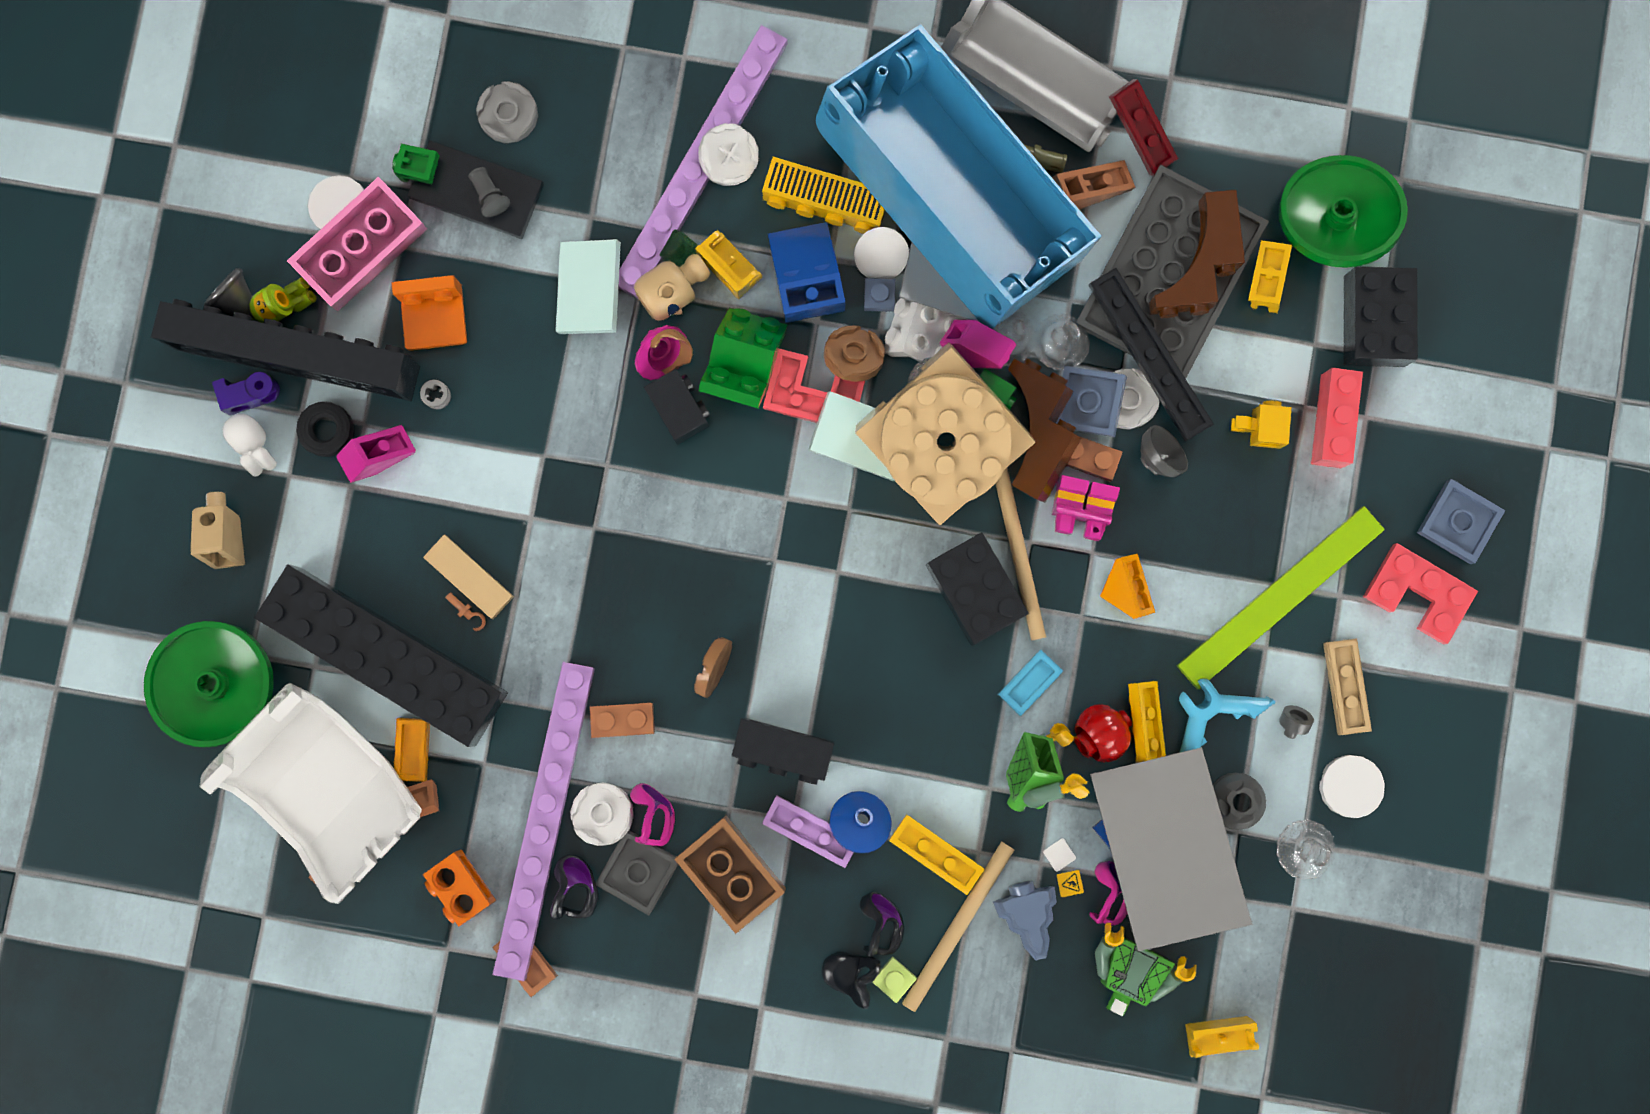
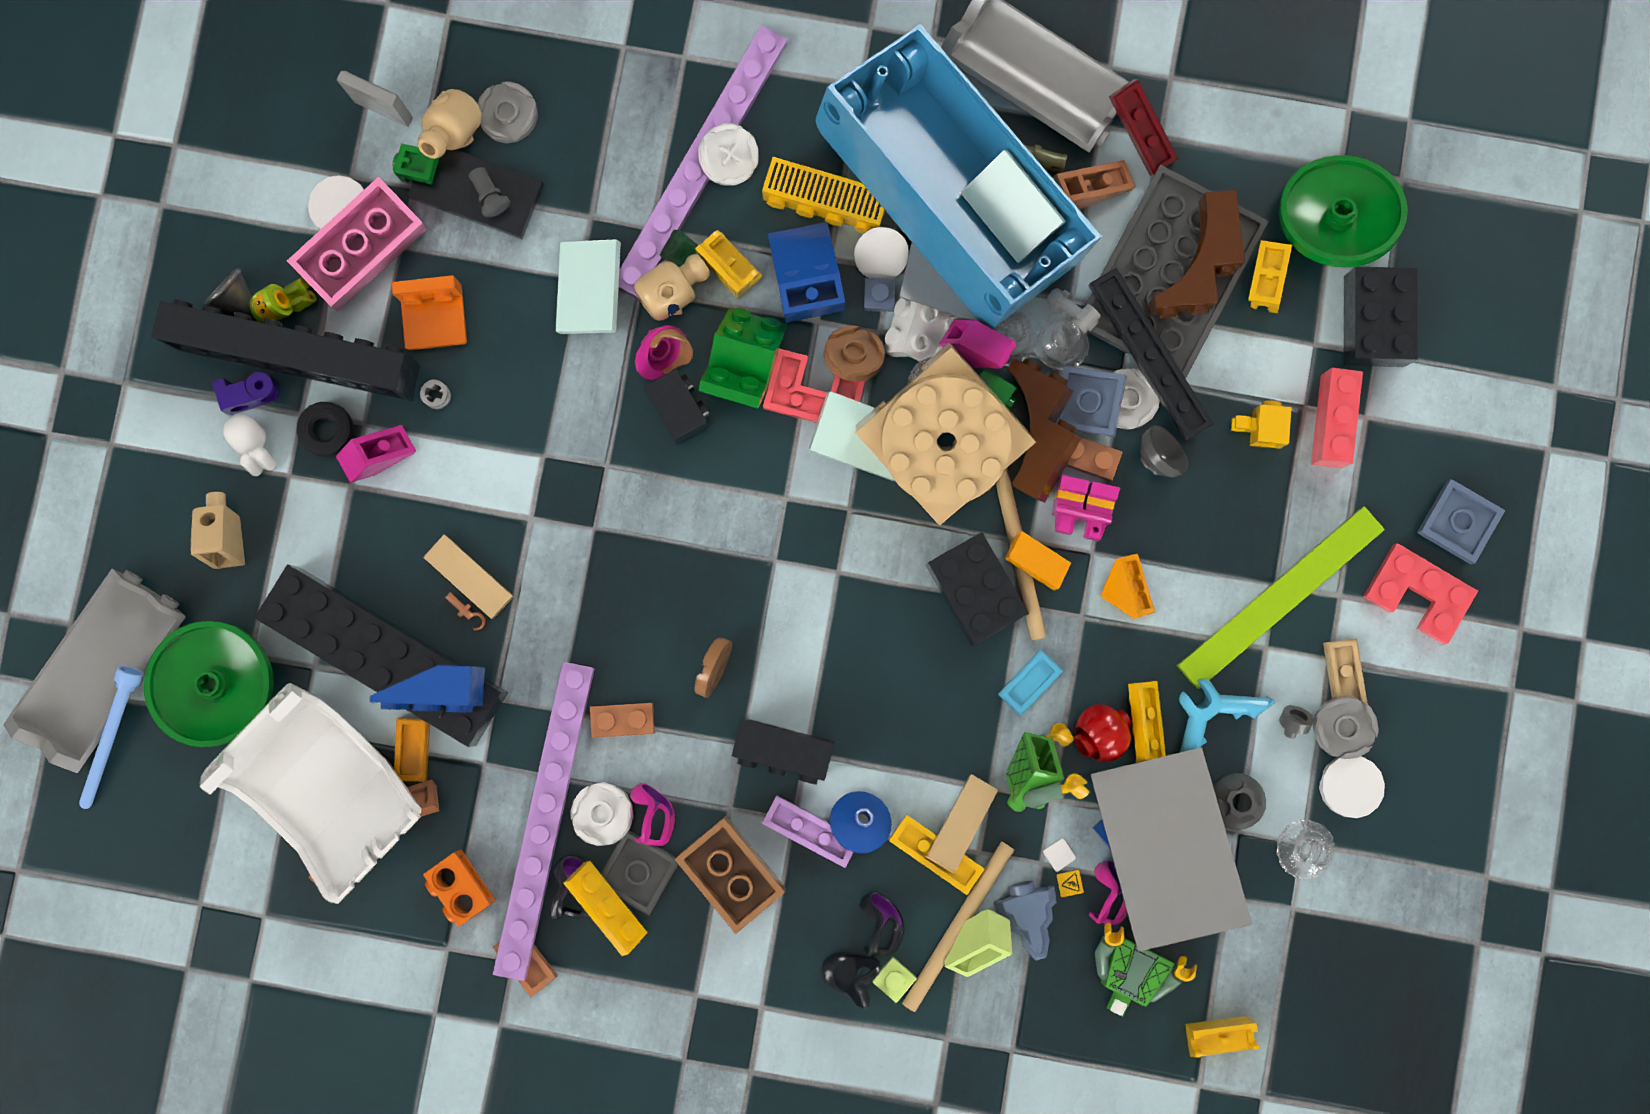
(76, 687): none -> light grey cylinder
(126, 680): none -> light blue piece
(375, 98): none -> light grey tile
(442, 685): none -> blue slope
(449, 123): none -> tan piece
(605, 908): none -> yellow plate
(961, 823): none -> tan tile
(980, 943): none -> yellowish green slope
(1012, 206): none -> light aqua tile
(1037, 560): none -> light orange tile
(1084, 318): none -> light grey bar
(1345, 727): none -> light grey tile

